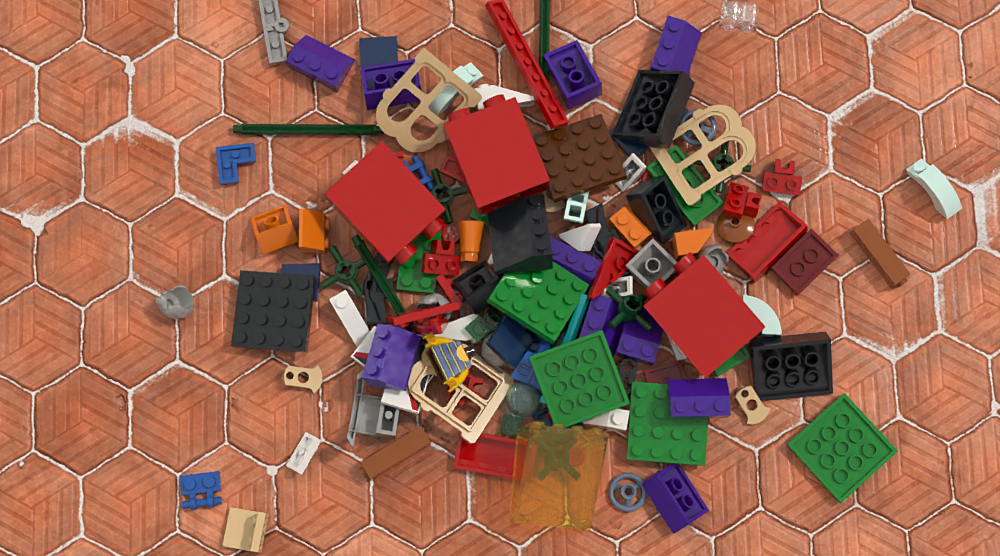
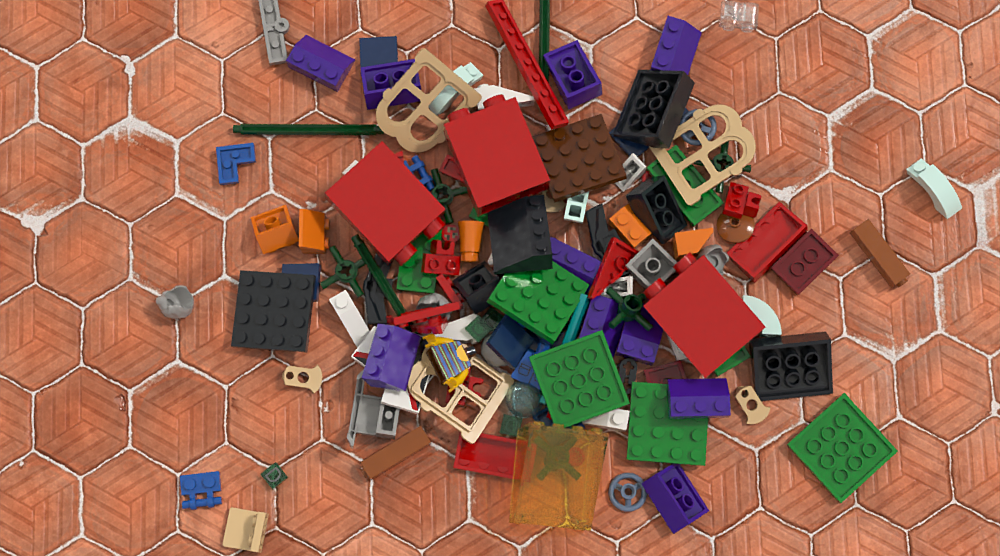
(274, 475): none -> clear green tile
(303, 453): white plate -> none
(581, 237): white slope -> none
(782, 180): red plate -> none

